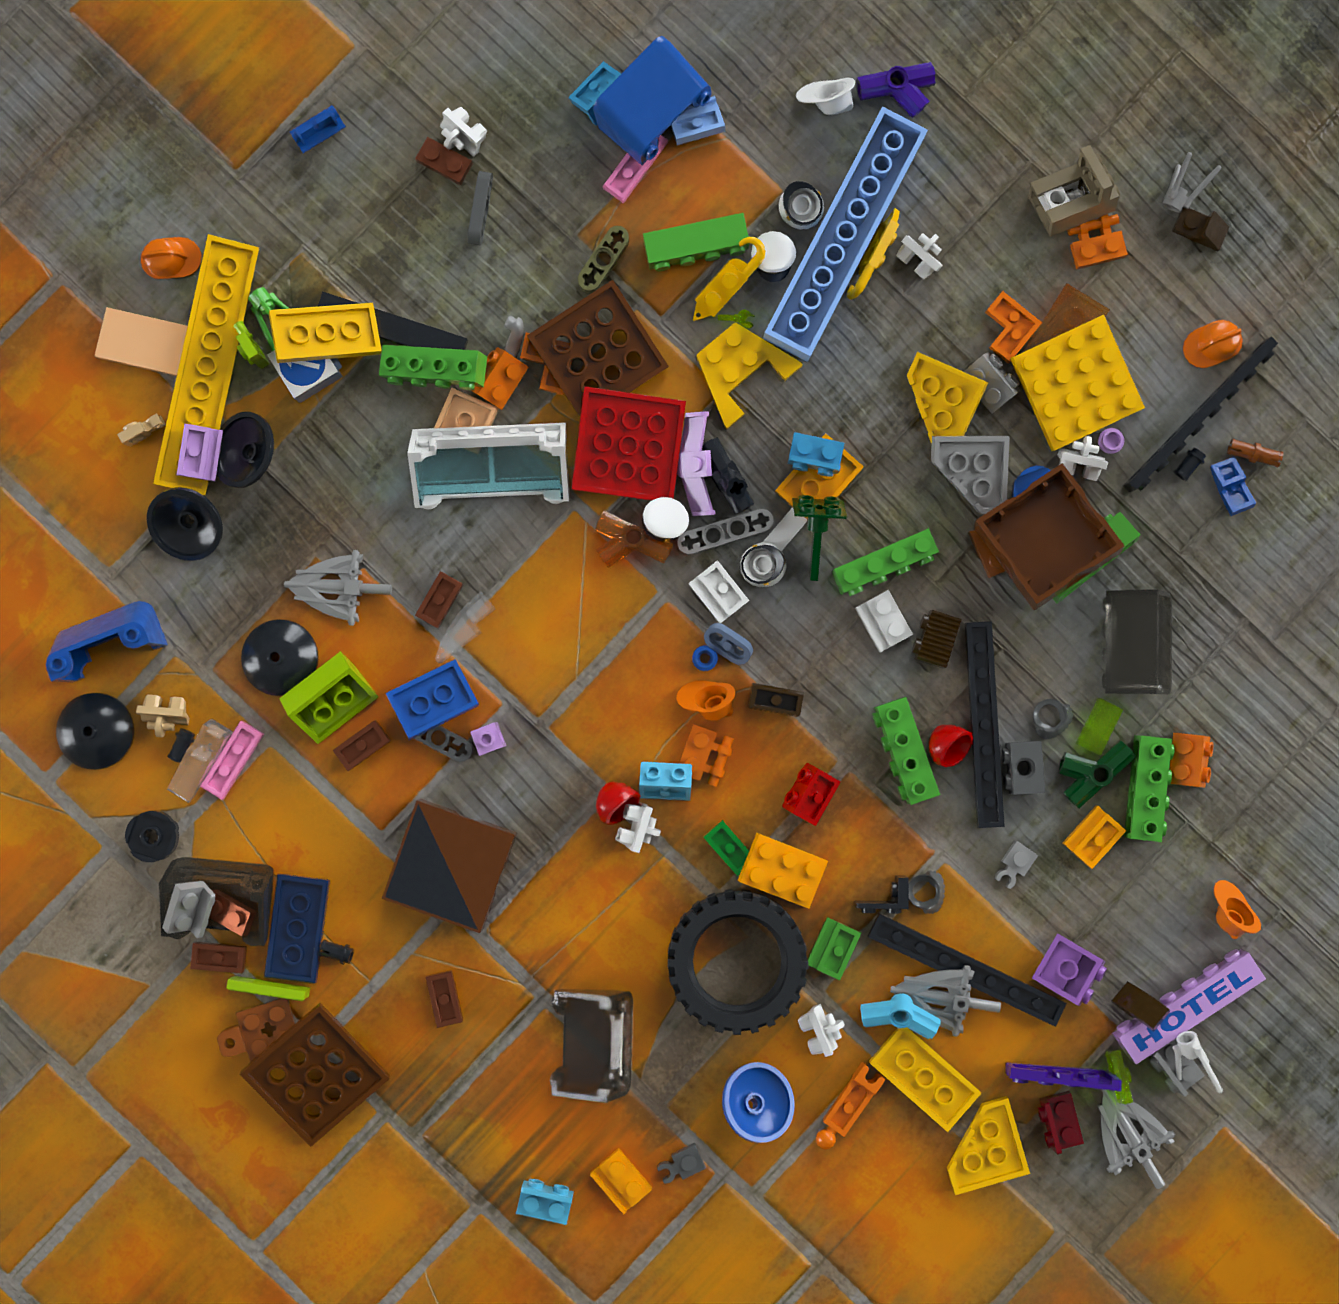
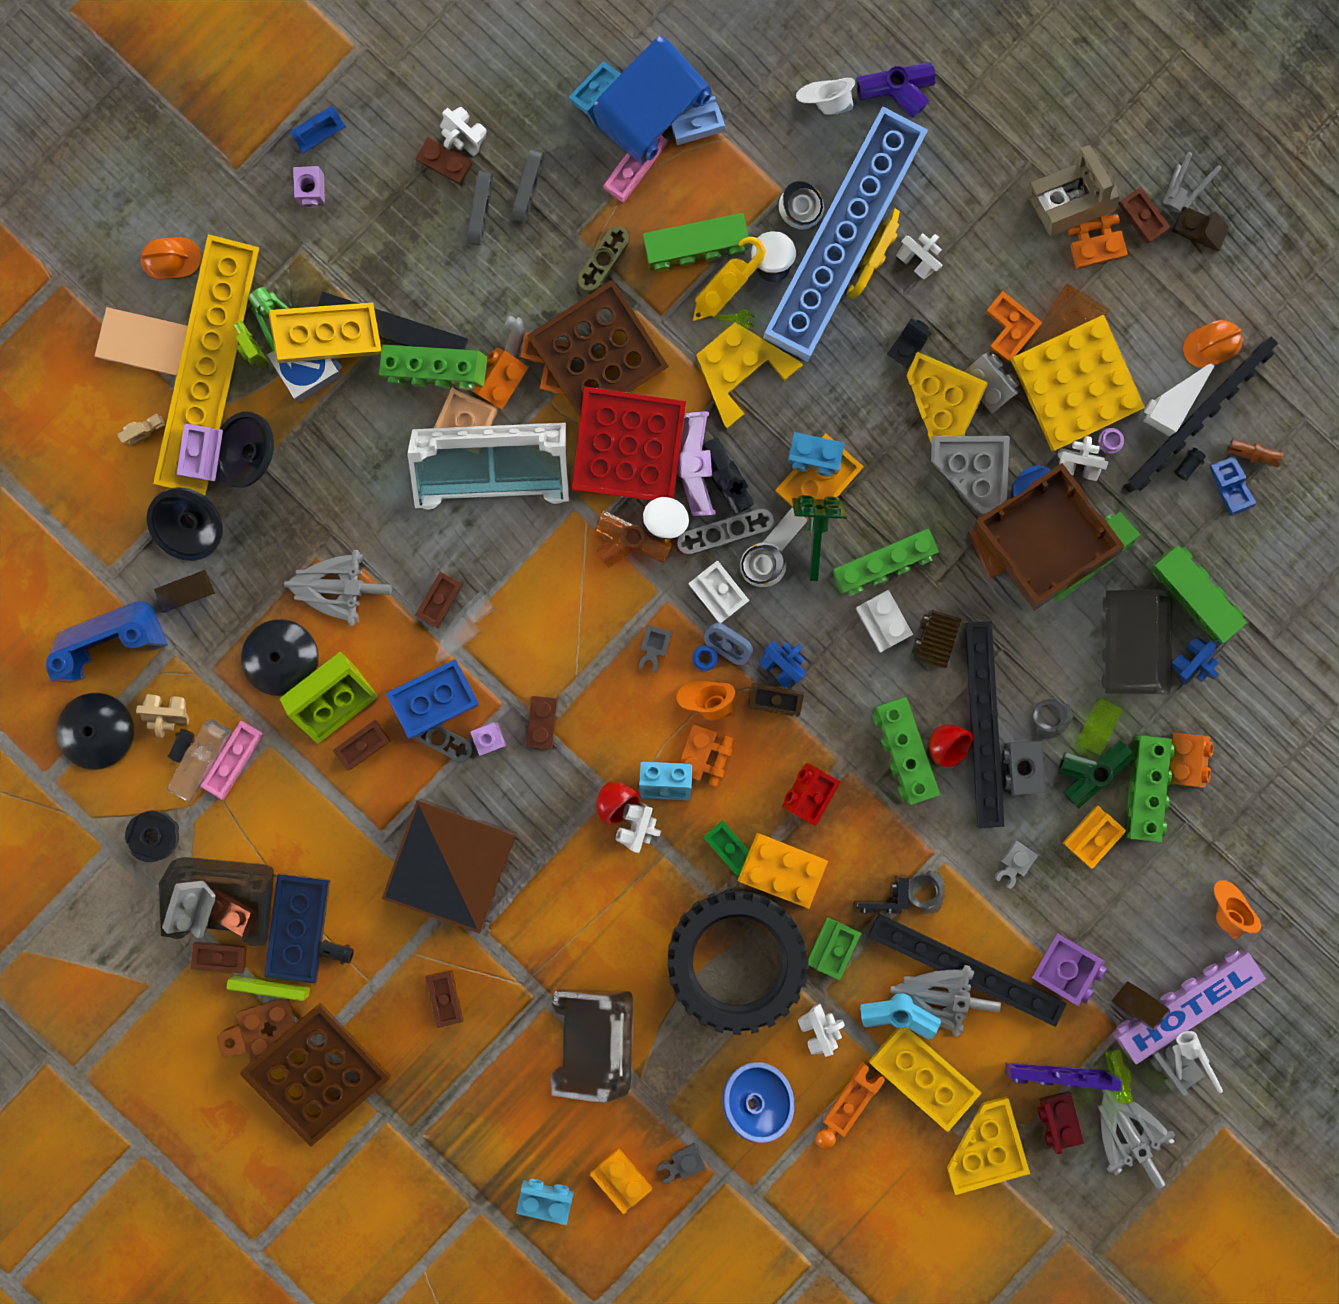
(184, 591): none -> dark brown slope
(303, 177): none -> lavender brick
(527, 185): none -> dark grey beam
(542, 722): none -> copper plate
(655, 643): none -> dark grey plate
(783, 657): none -> blue hips
(909, 342): none -> black bracket
(1144, 215): none -> copper plate
(1171, 408): none -> white slope
(1197, 594): none -> bright green brick
(1203, 652): none -> blue hips

